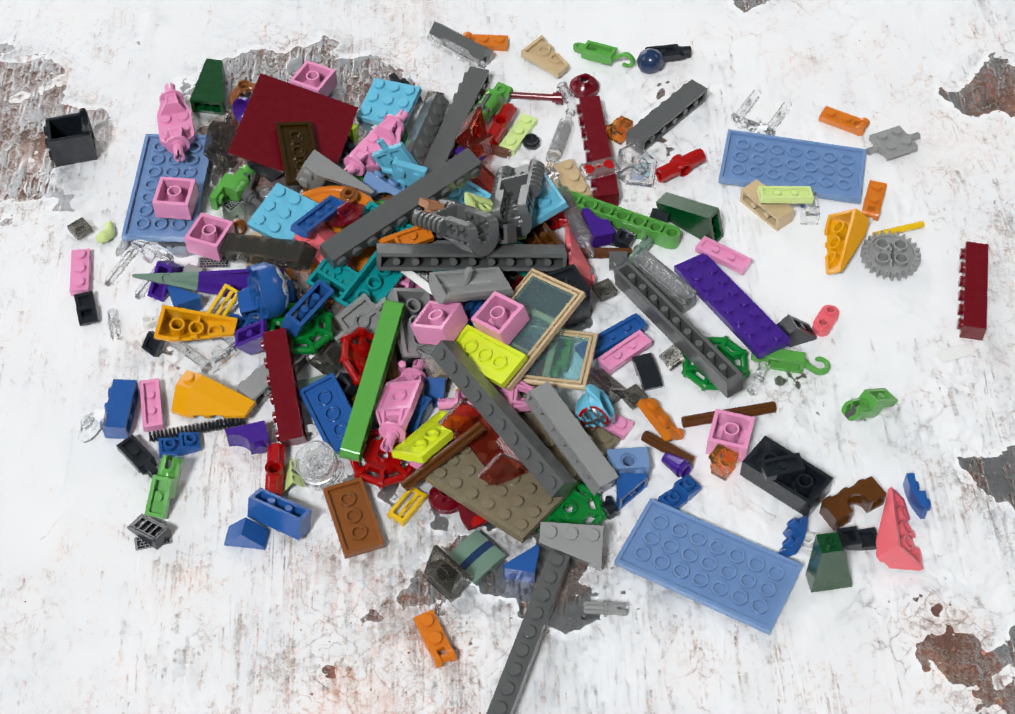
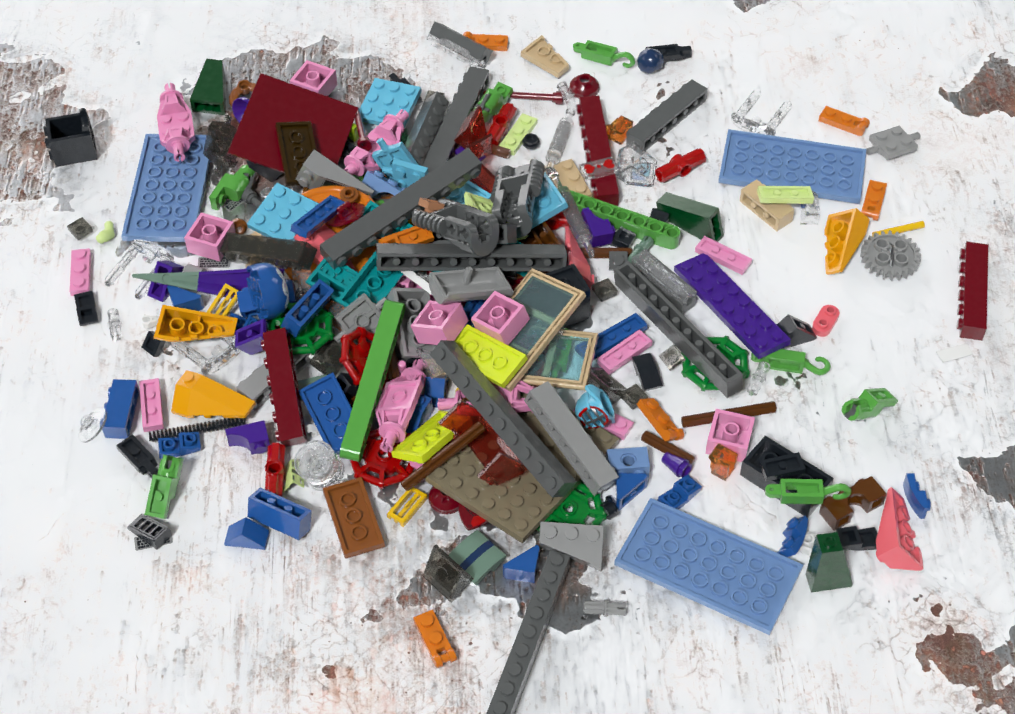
(175, 198): bright pink brick -> none
(363, 142): none -> piece
(808, 491): none -> bright green piece

